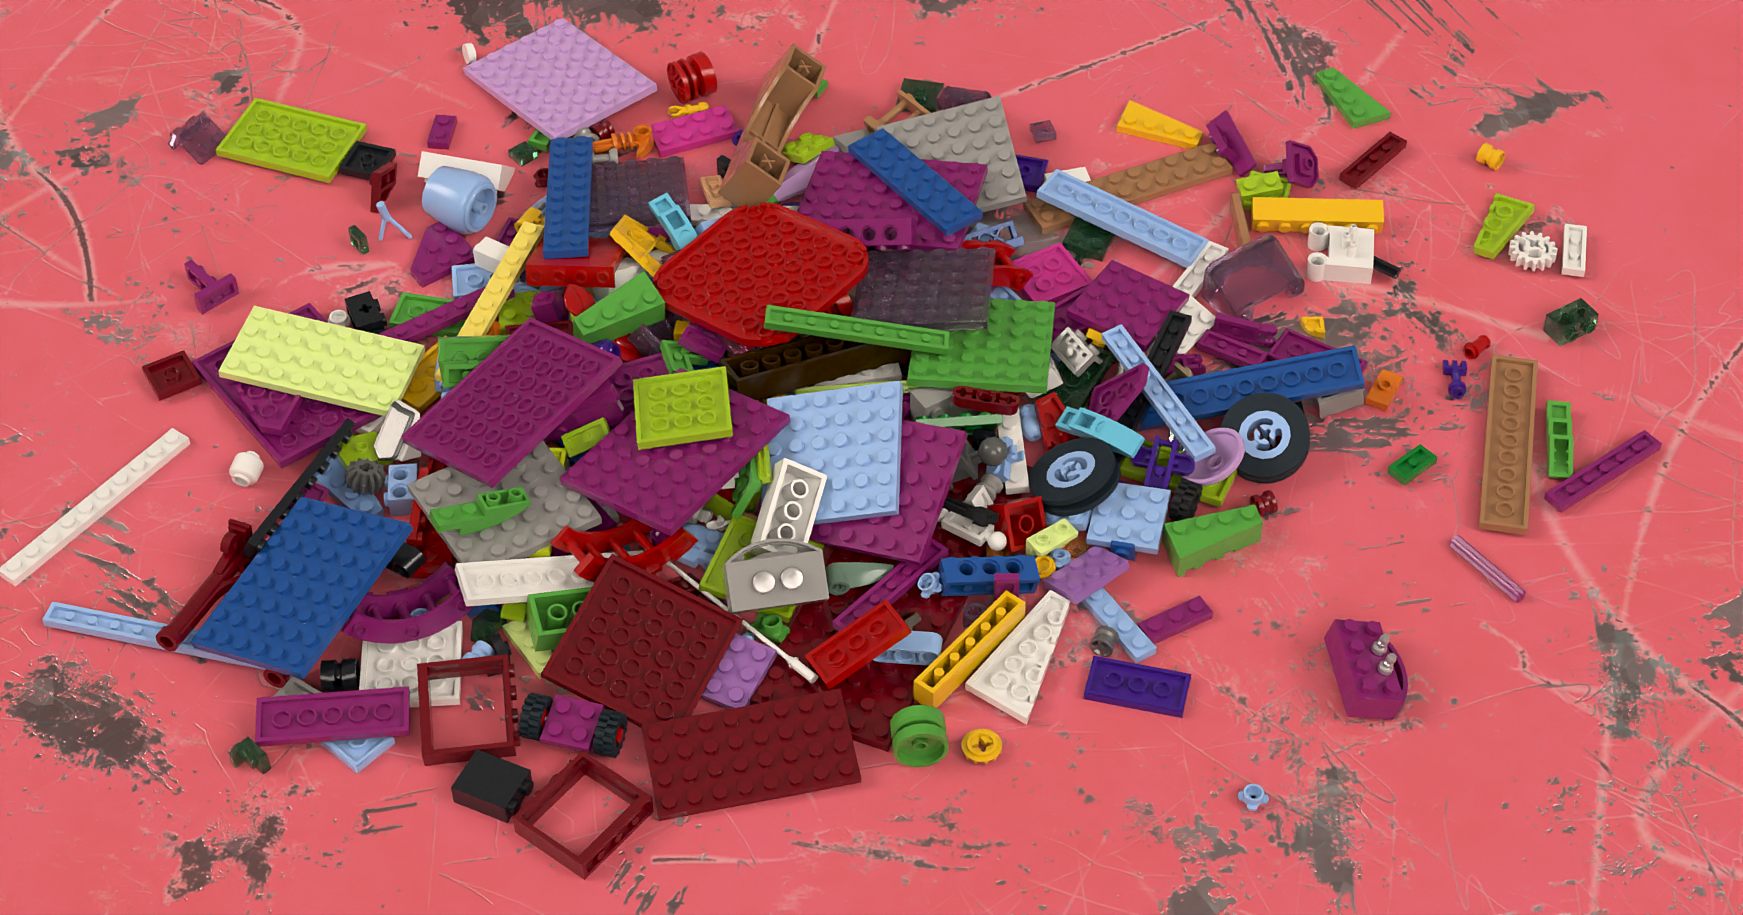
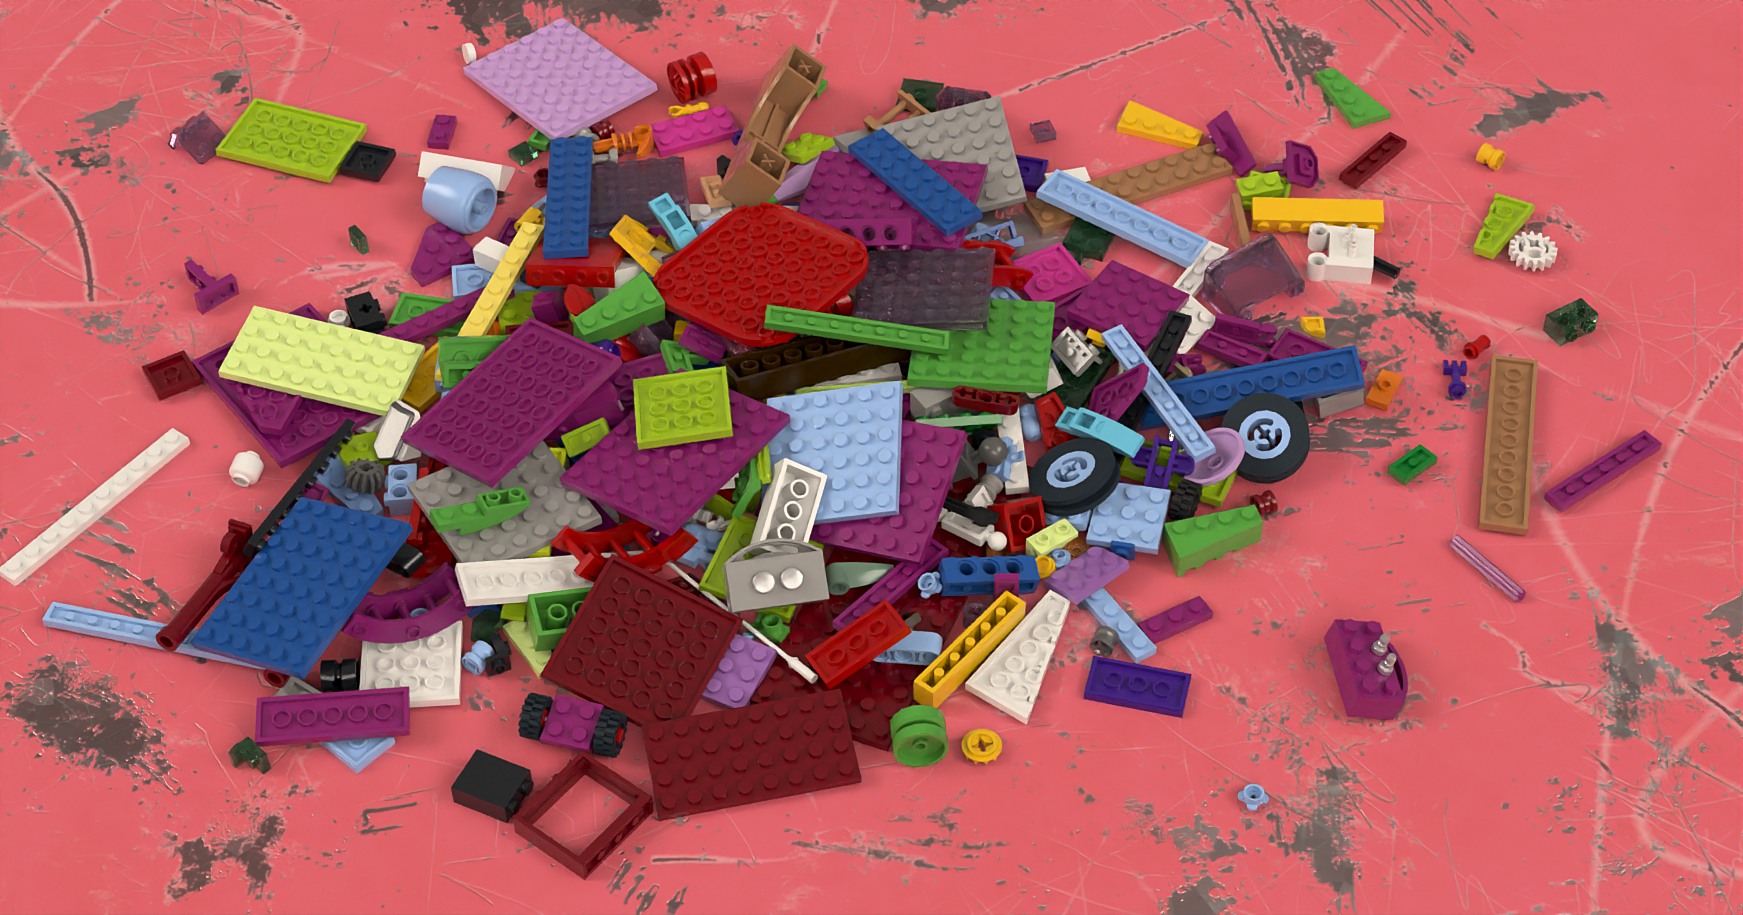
(382, 183): dark red wing -> none
(387, 218): light blue plant -> none
(463, 668): dark red window -> none
(1559, 439): bright green slope -> none
(1574, 250): white plate -> none

